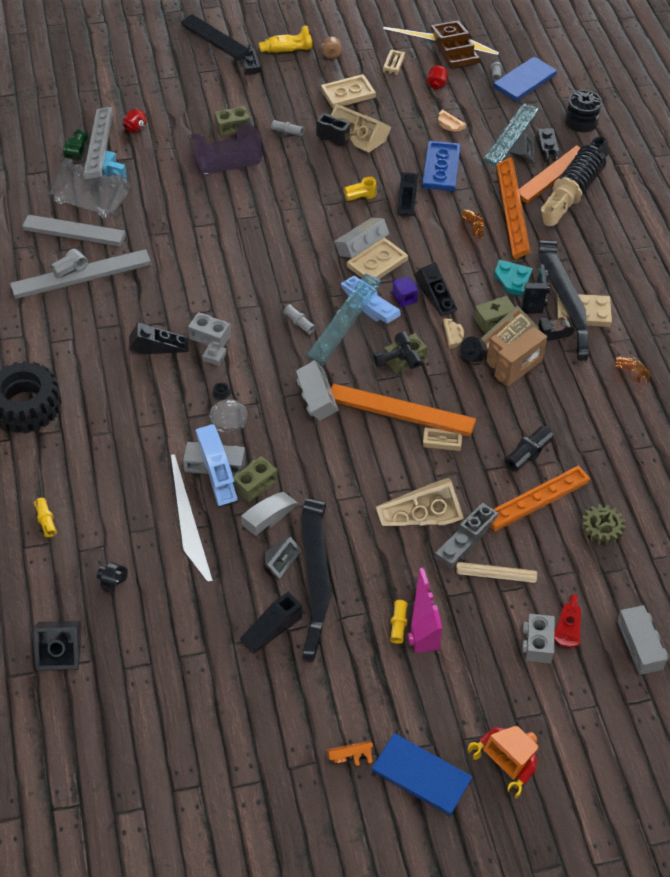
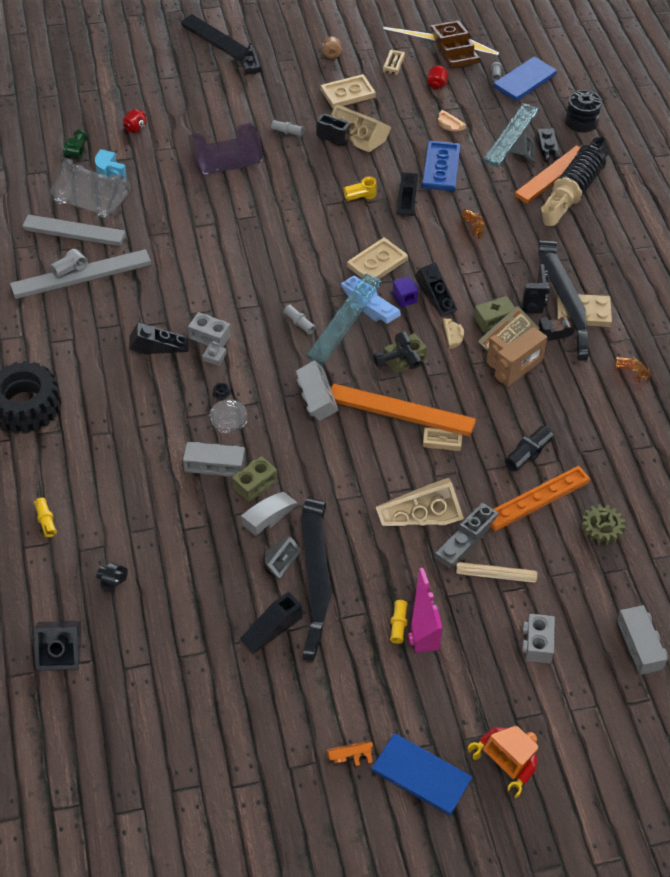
(98, 143): light grey tile -> none
(189, 532): white sticker -> none
(216, 464): light blue slope -> none
(230, 119): olive brick -> none
(287, 43): yellow piece -> none
(361, 237): light grey brick -> none
(473, 349): black piece -> none
(512, 276): teal plate -> none
(513, 208): orange tile -> none
(569, 630): red piece -> none

